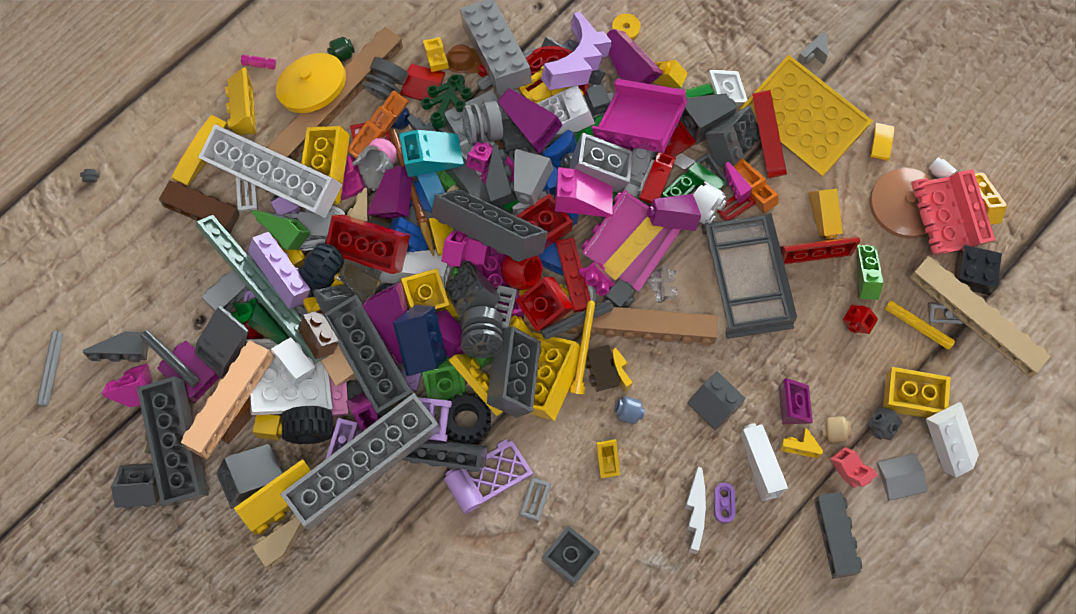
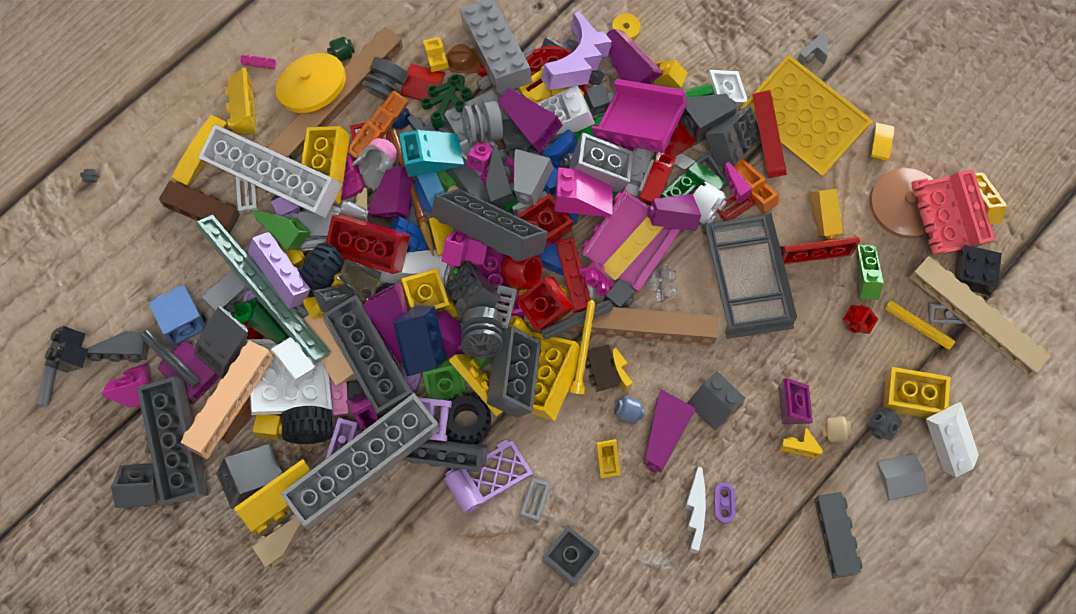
(66, 350): none -> black brick
(177, 315): none -> medium blue slope
(318, 334): reddish brown brick -> none
(353, 210): none -> light grey cone
(667, 427): none -> magenta slope
(763, 463): white slope -> none
(851, 468): coral brick -> none
(942, 168): white brick -> none

